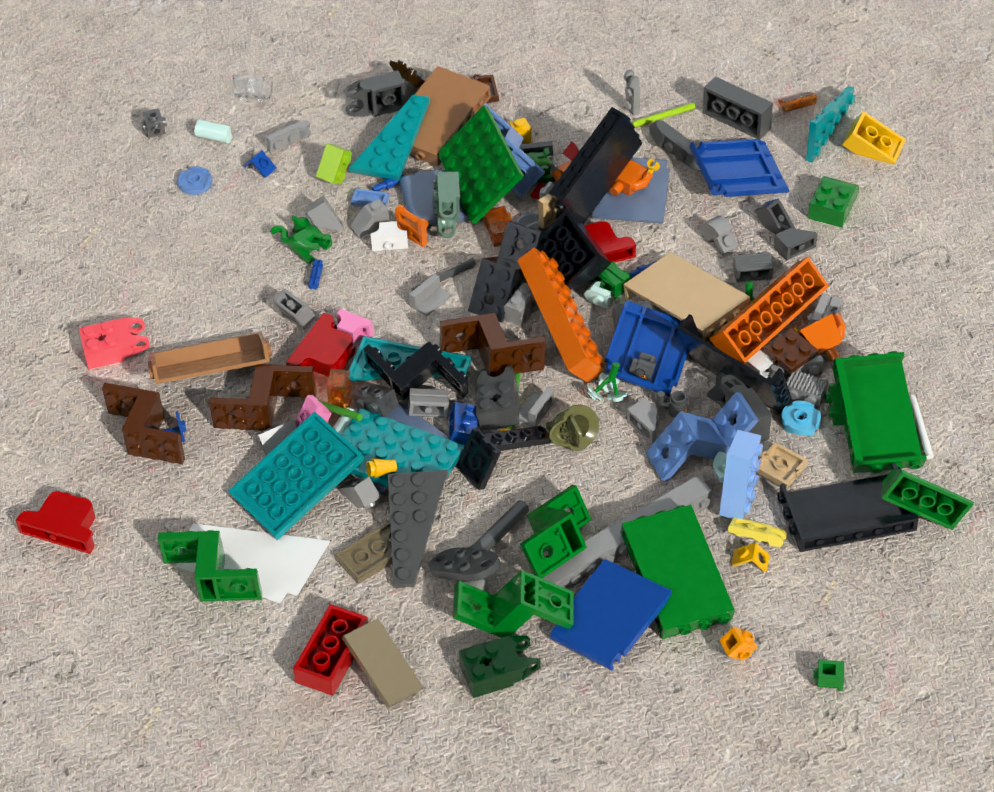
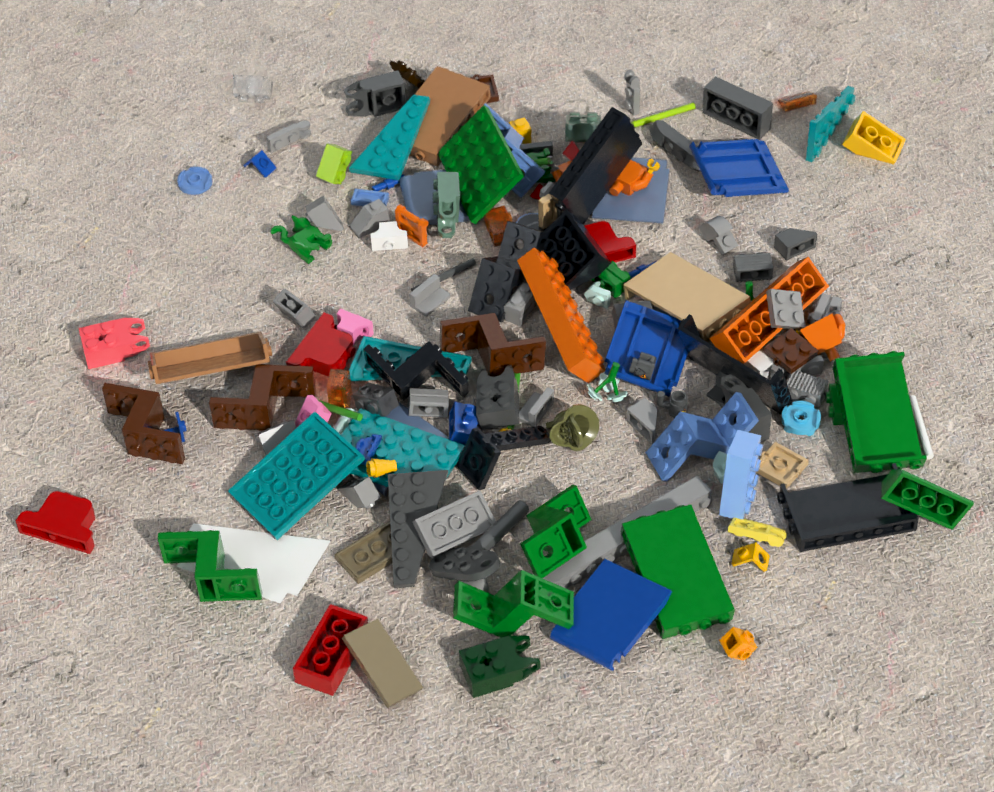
(154, 123): flat silver brick -> none
(213, 131): light aqua brick -> none
(315, 274): blue axle -> none
(368, 447): none -> blue tile
(454, 524): none -> light grey plate
(580, 127): none -> sand green brick
(774, 216): dark grey slope -> none
(785, 309): none -> light grey plate
(829, 674): green brick -> none
(833, 201): green brick -> none

